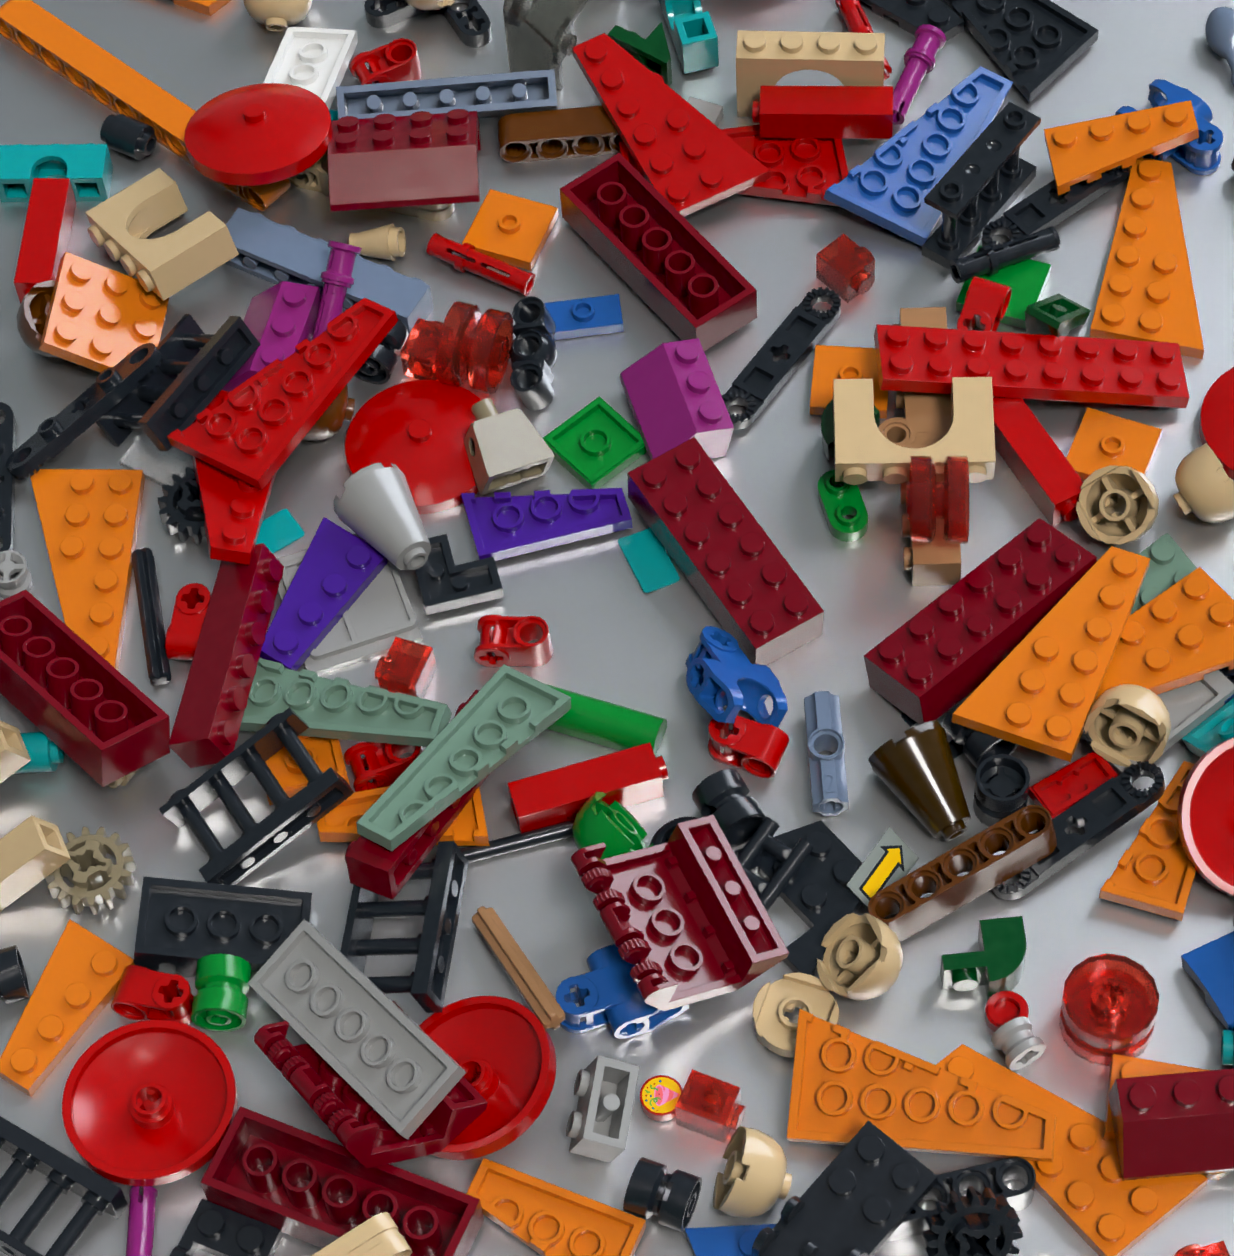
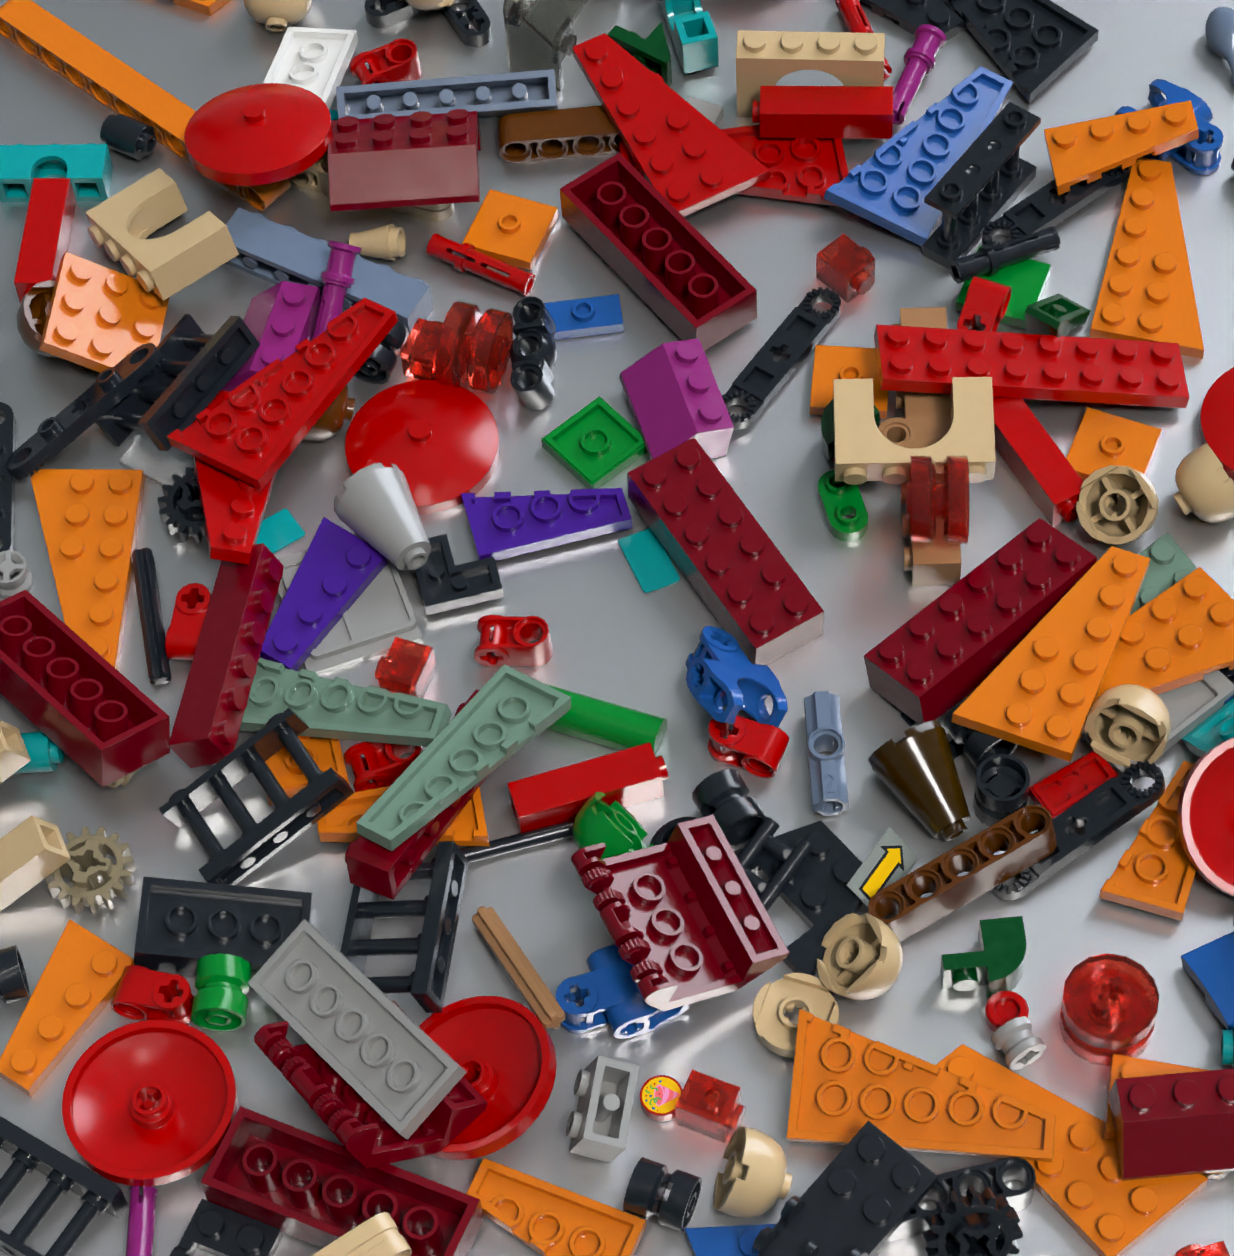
(504, 448): torso -> none

